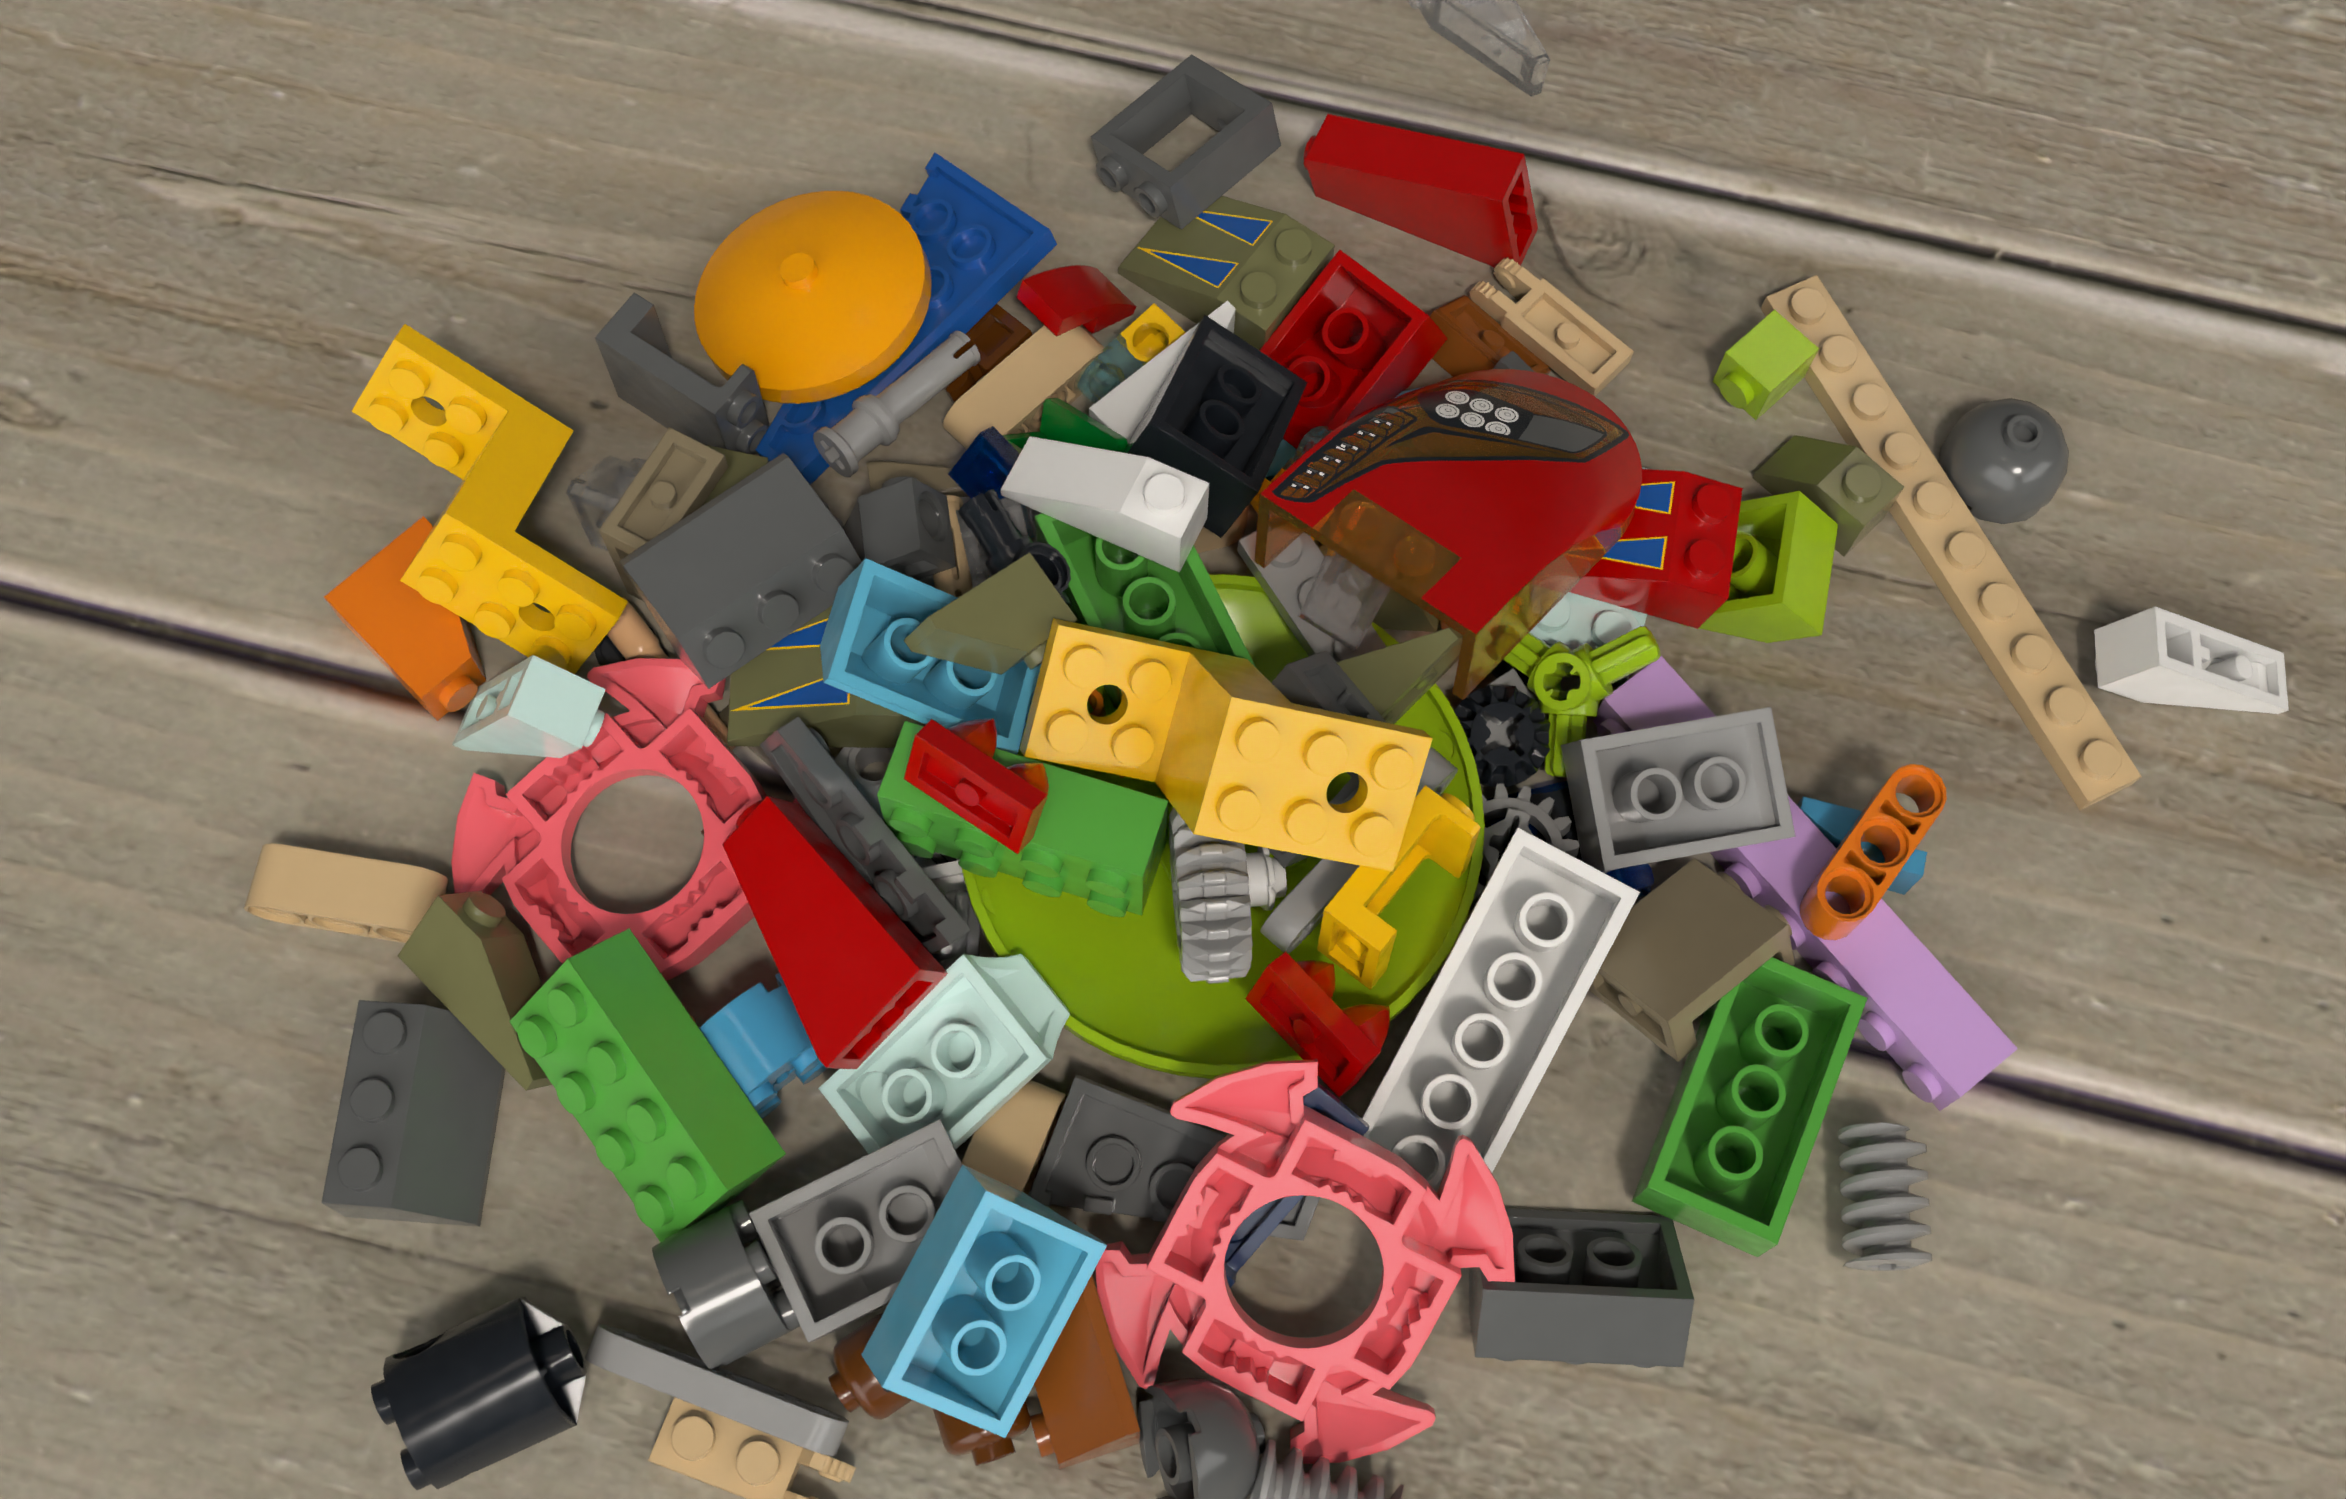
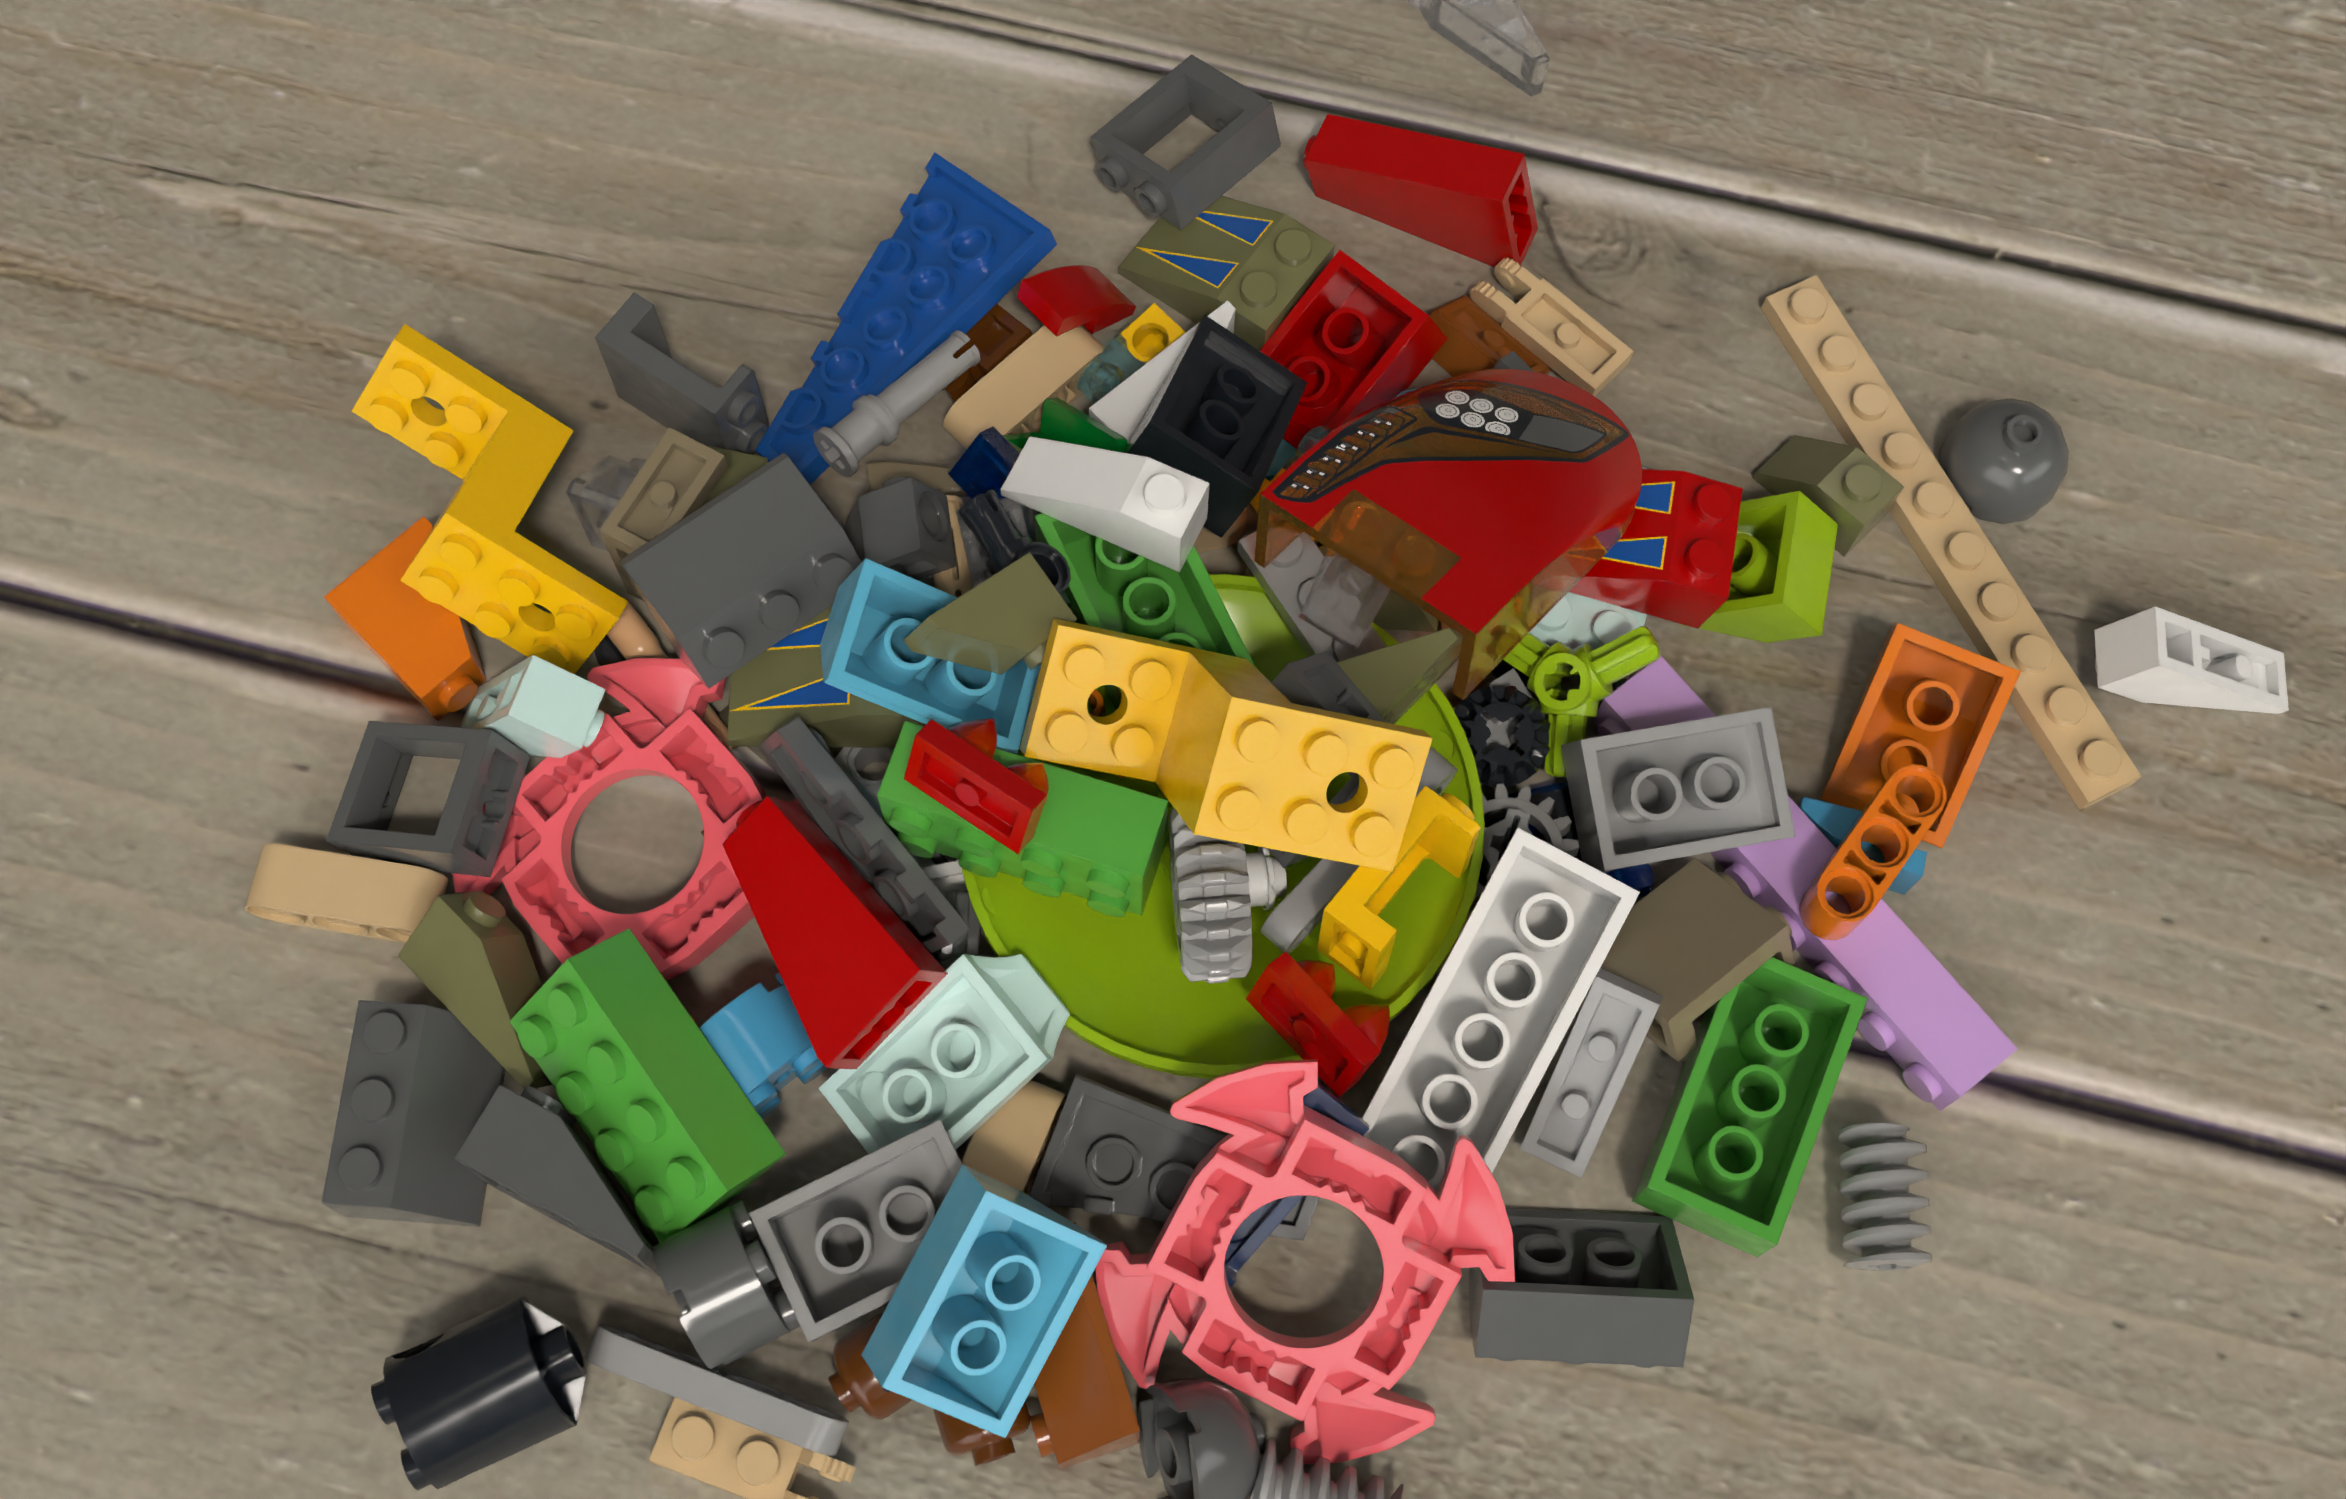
(465, 837): none -> dark grey window
(536, 1157): none -> dark grey slope
(814, 295): light orange dish -> none
(1591, 1072): none -> light grey plate
(1764, 365): lime brick -> none
(1921, 708): none -> orange slope

